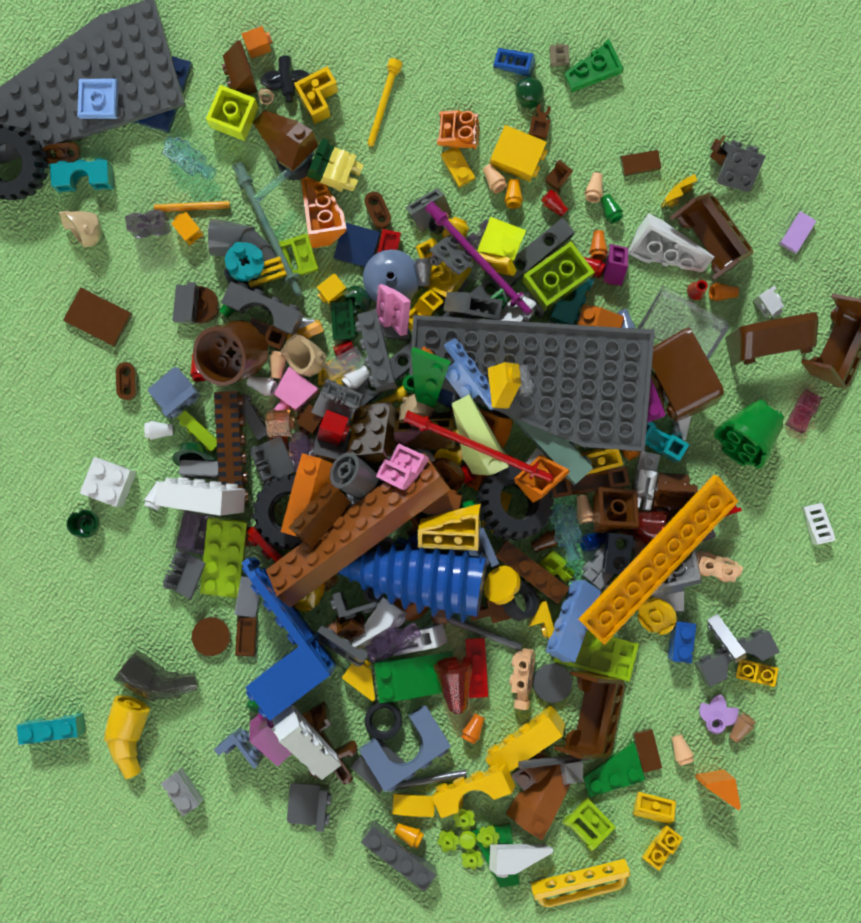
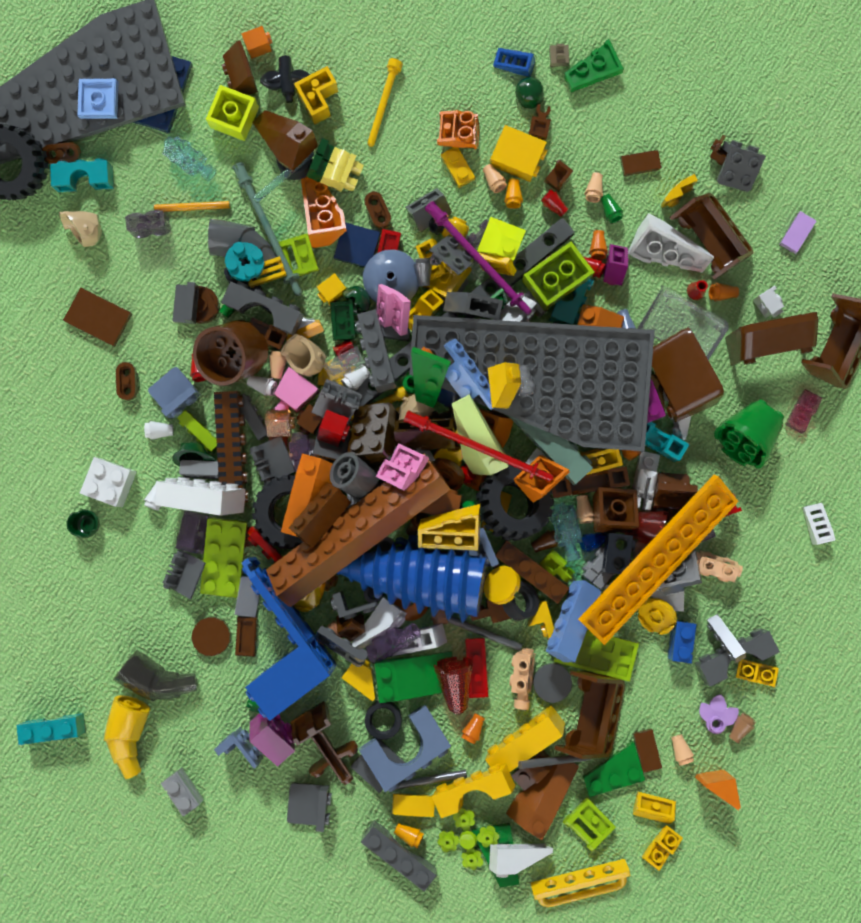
(187, 228): light orange brick -> none
(264, 99): tan hinge -> none
(305, 742): white wedge -> none
(572, 772): light grey slope -> none

